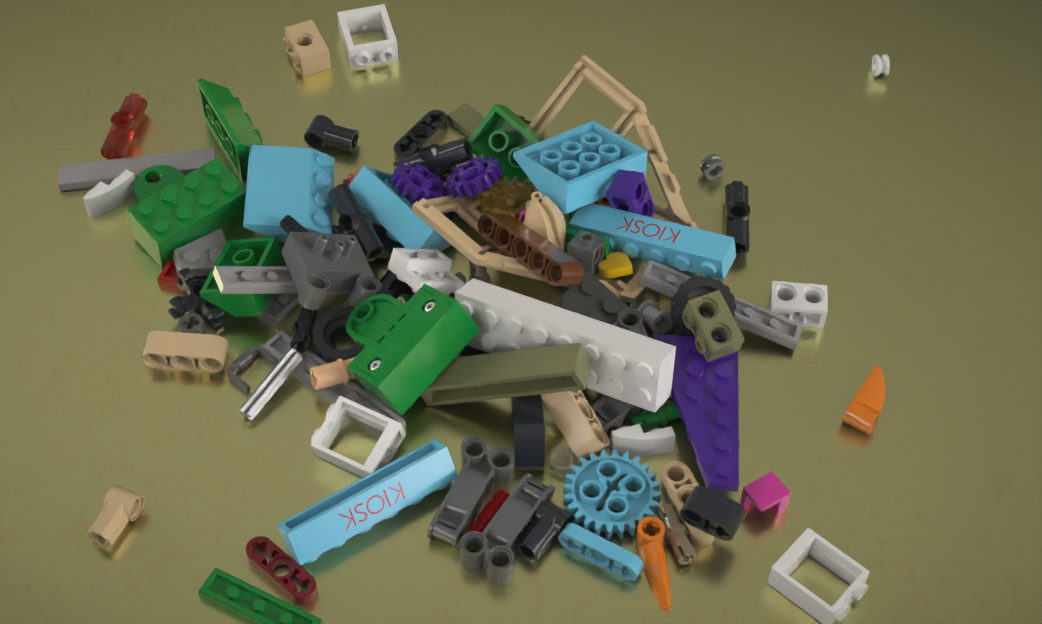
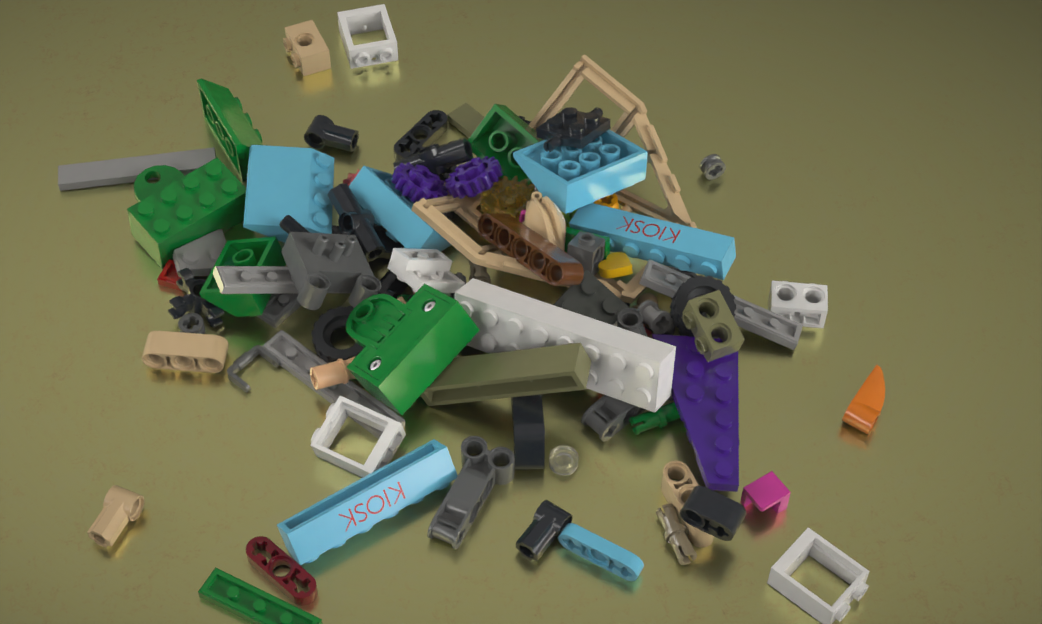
(107, 197): white slope -> none
(124, 127): clear red piece -> none
(270, 384): axle -> none
(303, 329): black pin -> none
(489, 511): red axle -> none
(500, 536): dark grey piece -> none
(572, 128): none -> black plate
(576, 422): tan beam -> none
(589, 480): medium azure gear -> none
(630, 193): dark purple brick -> none
(637, 443): white slope -> none
(653, 554): orange piece -> none
(737, 215): black piece -> none
(880, 65): white bush -> none

